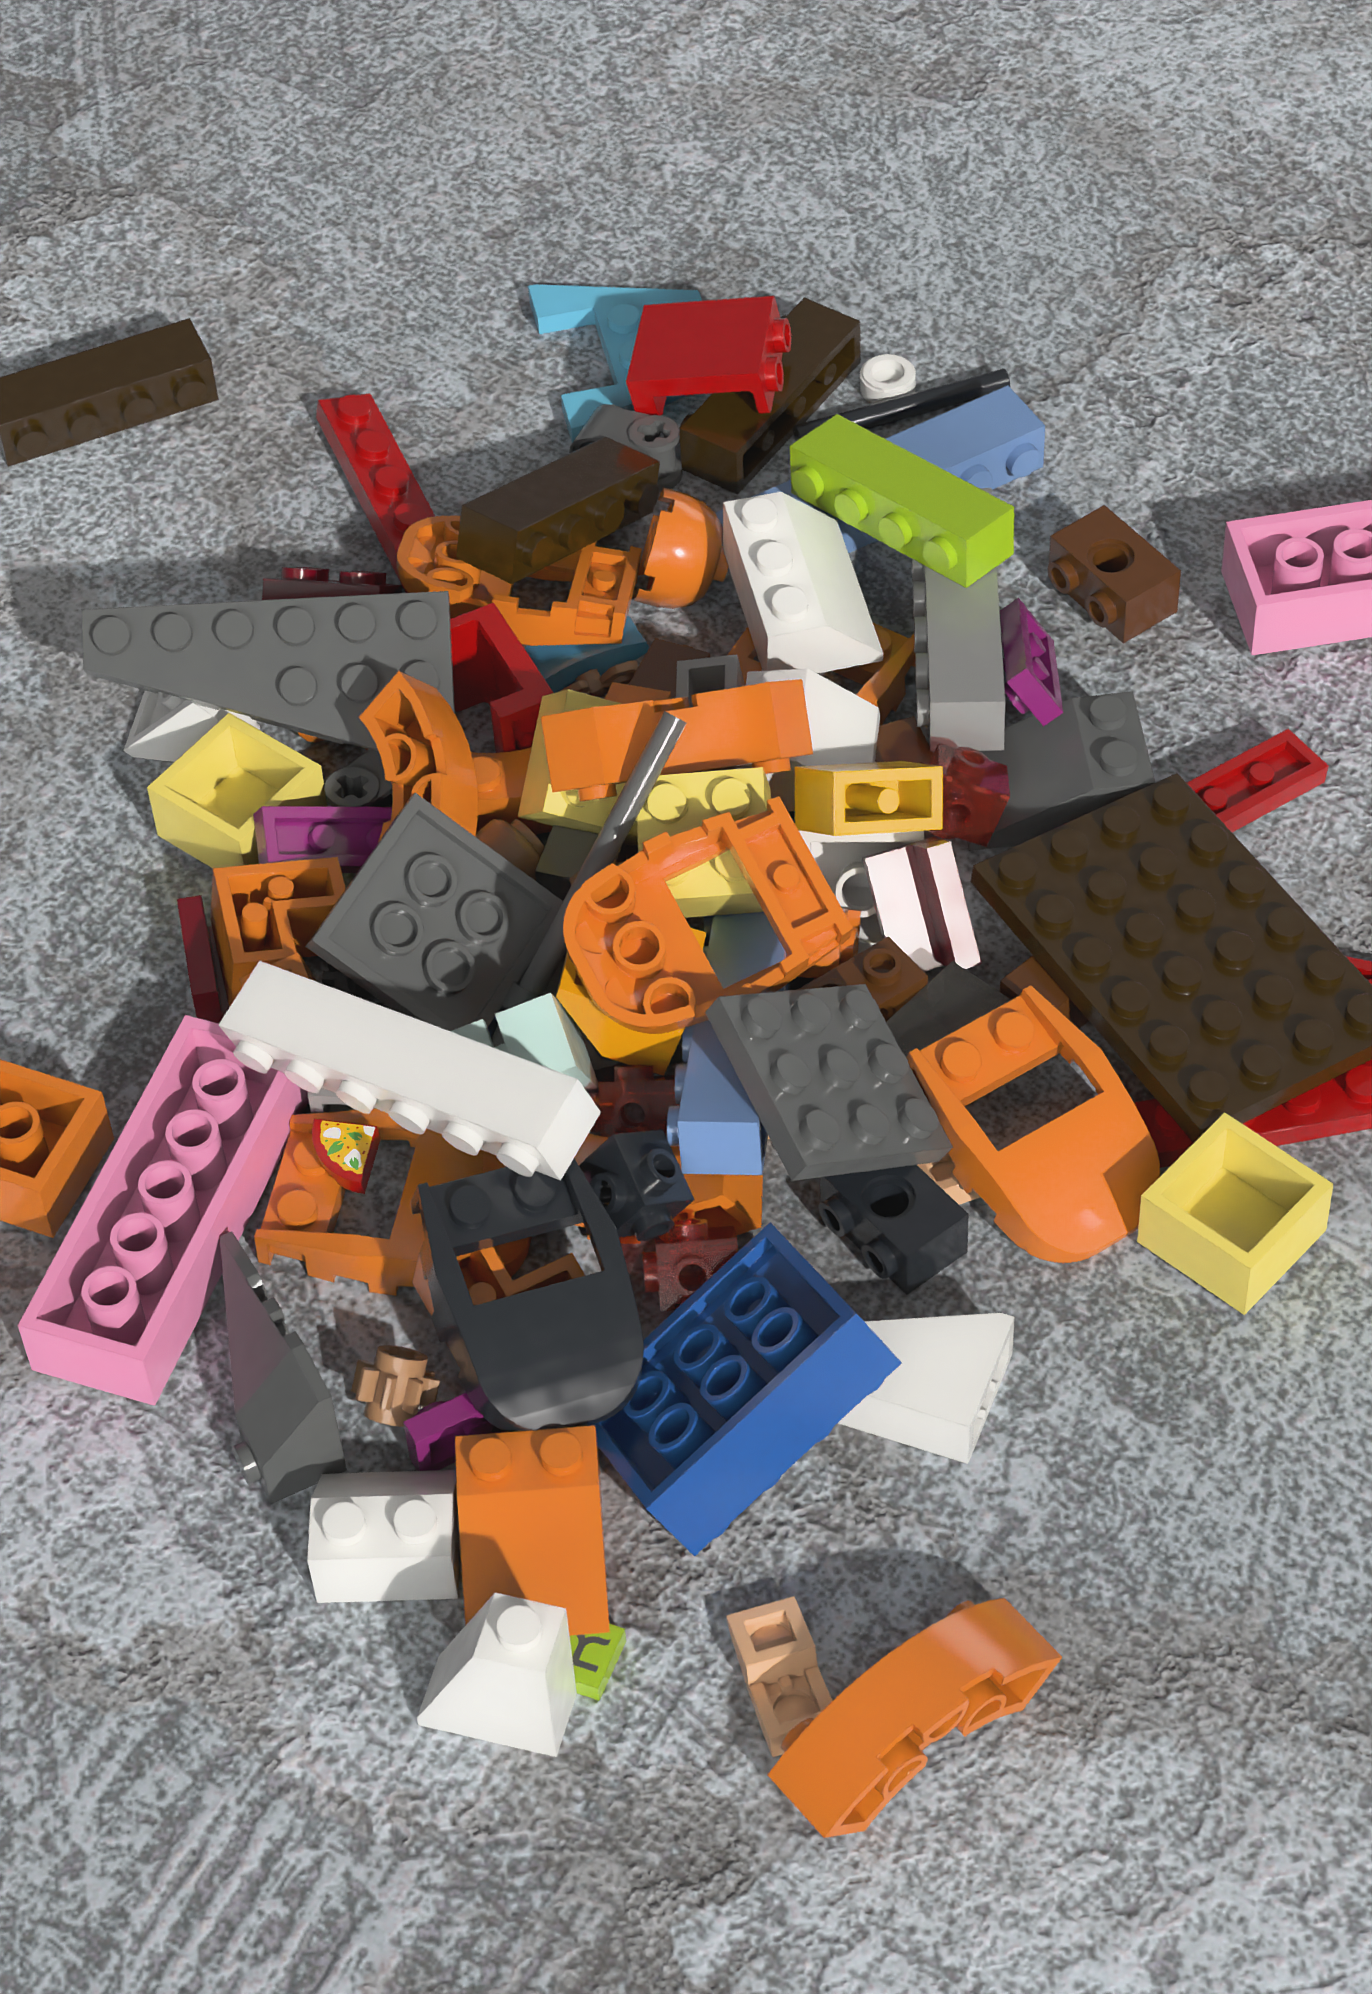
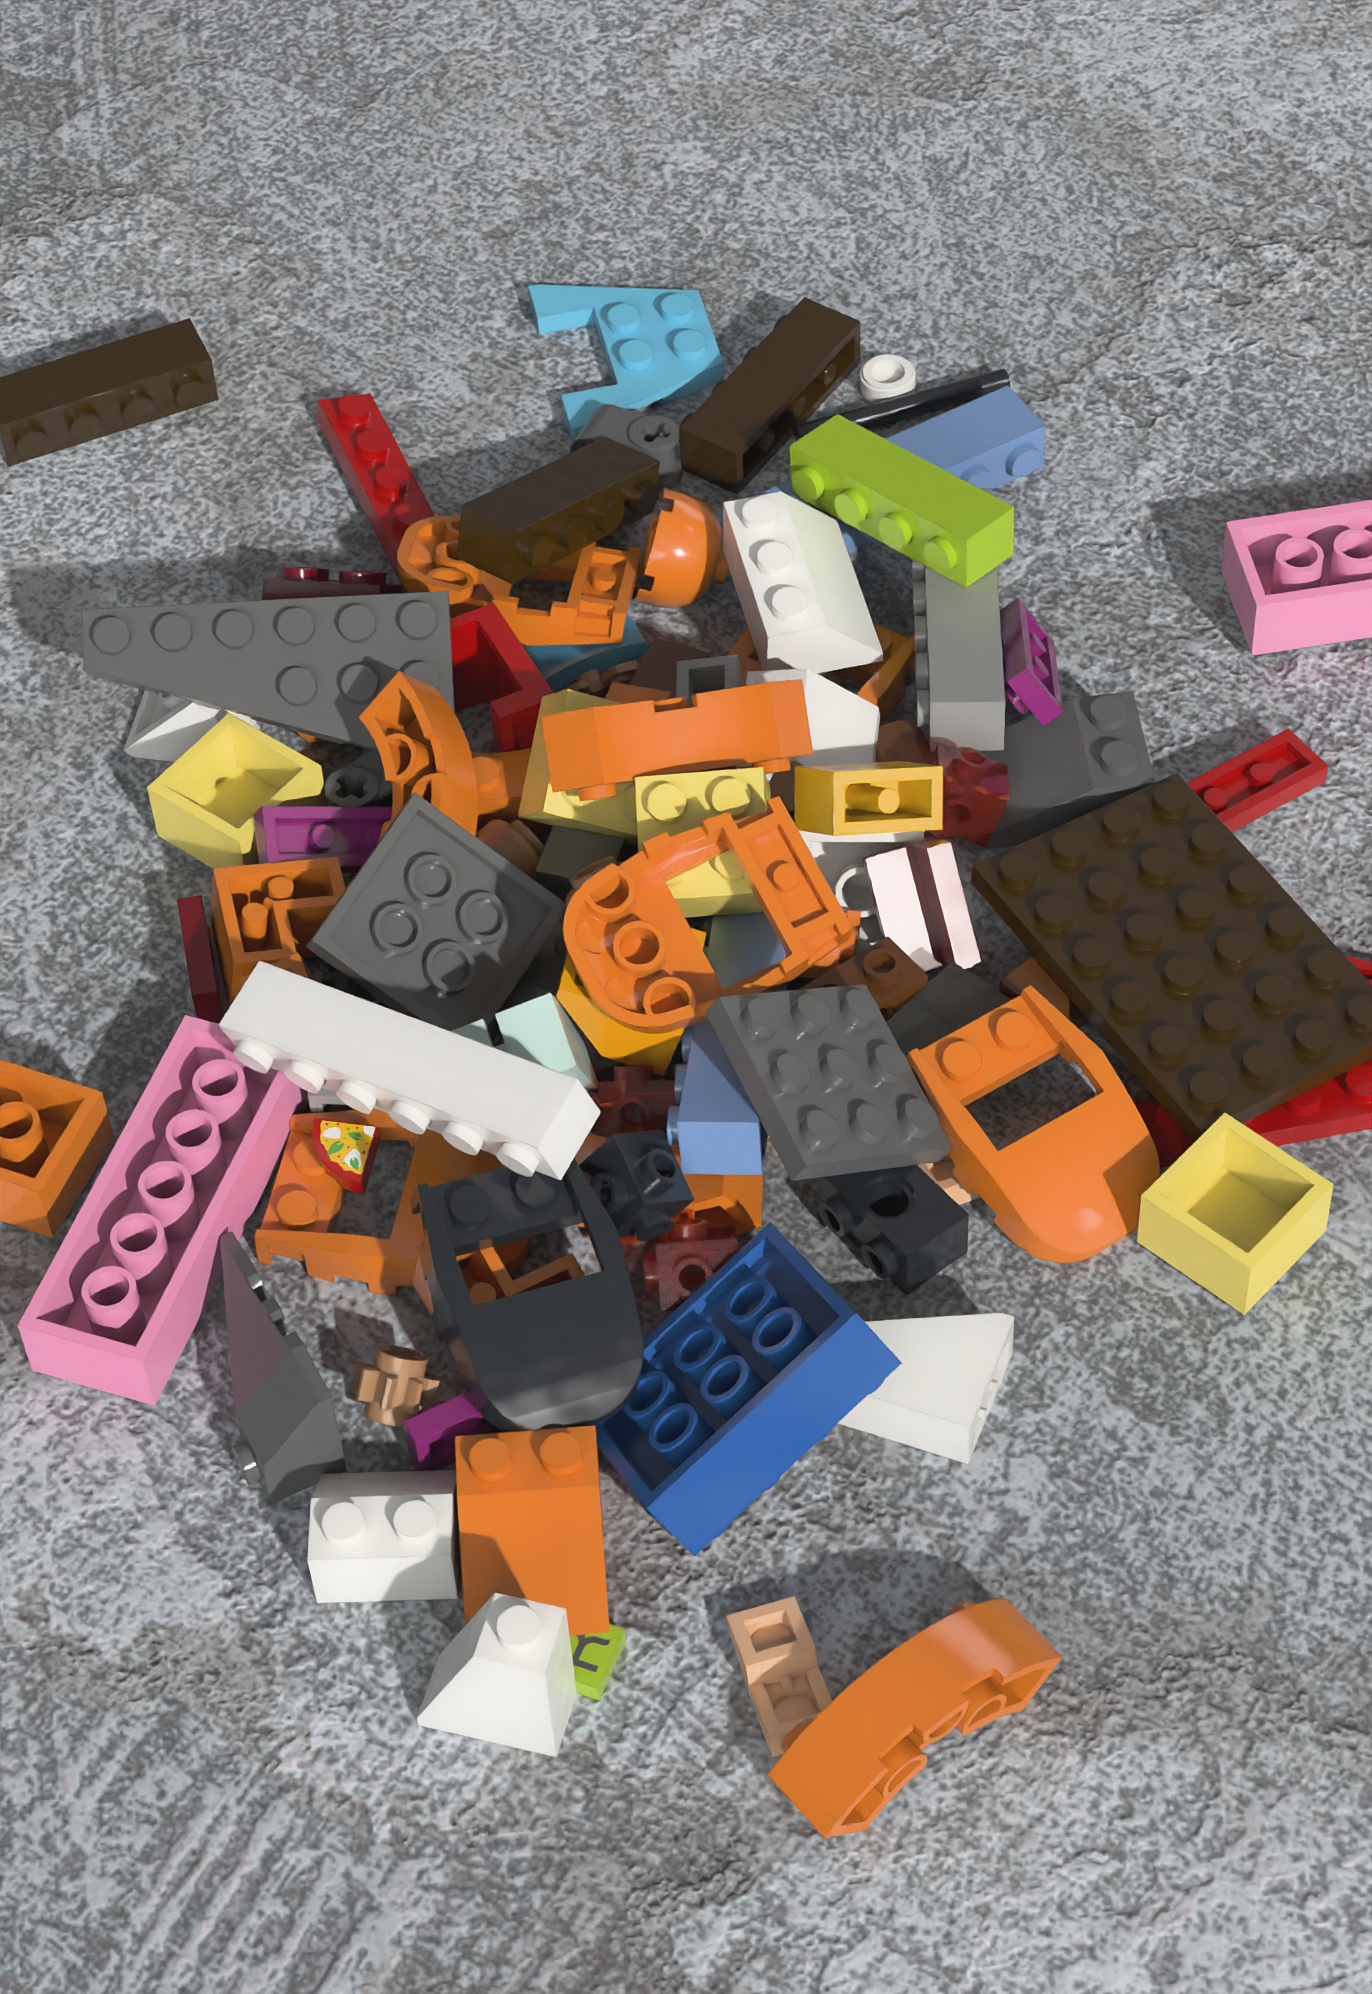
(600, 856): dark grey bar -> none
(708, 351): red panel -> none
(1113, 574): reddish brown brick -> none

